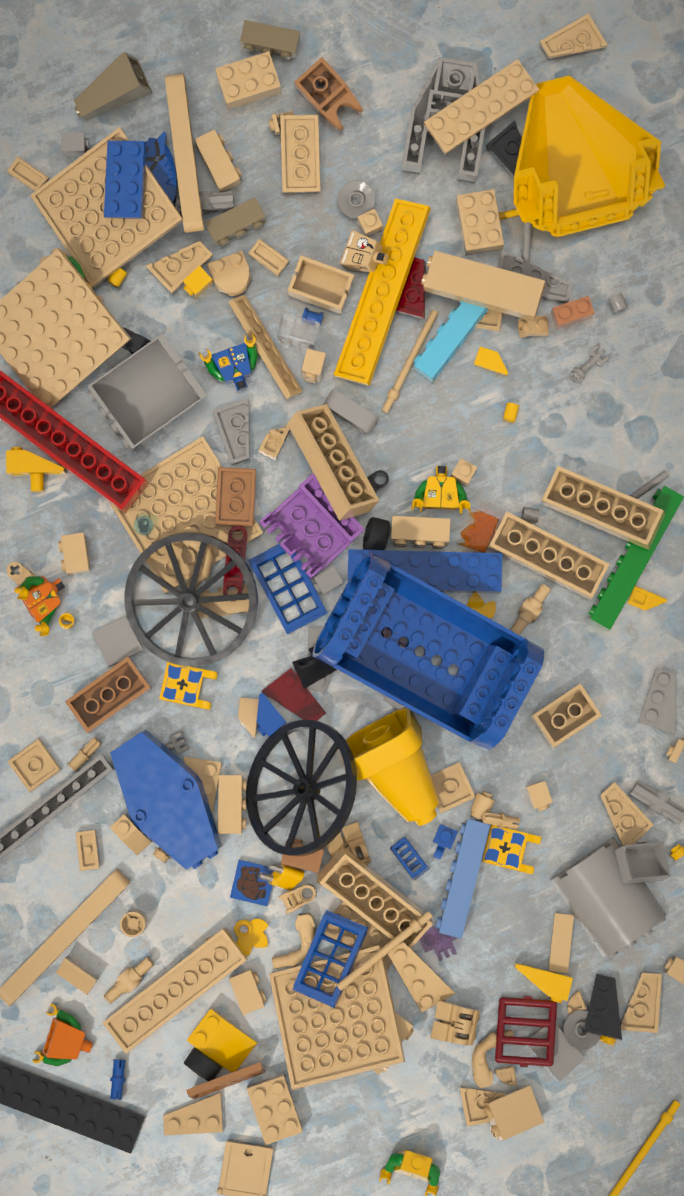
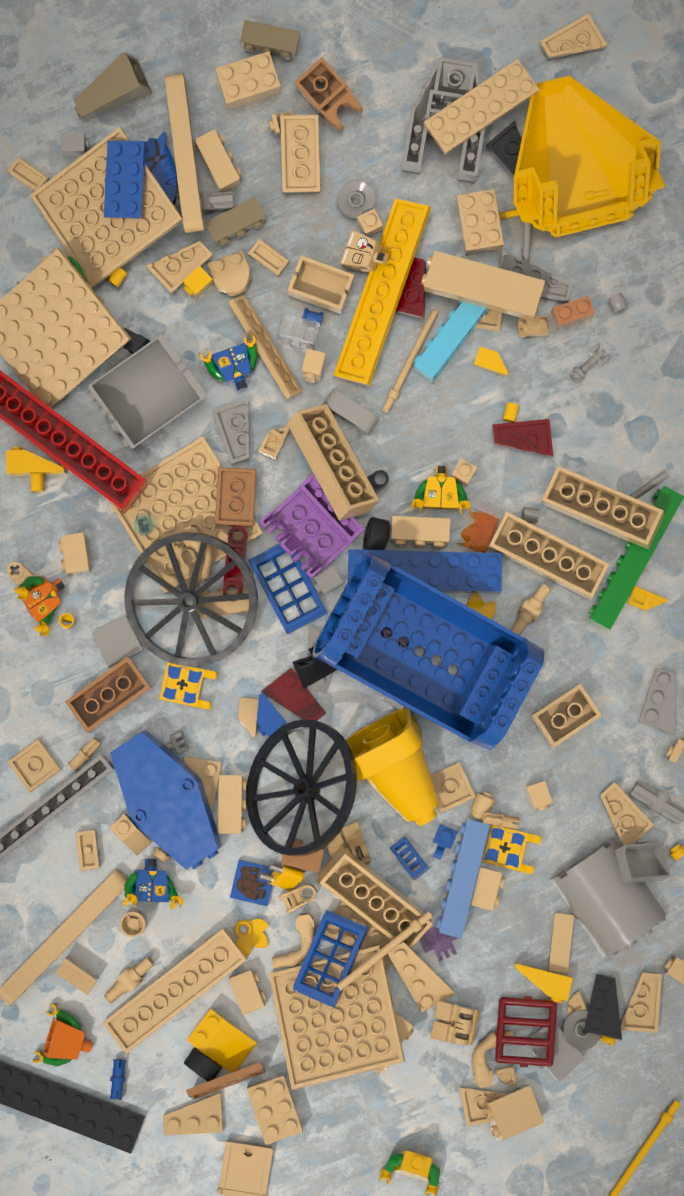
(150, 886): none -> torso
(486, 889): none -> tan brick
(526, 436): none -> dark red wing

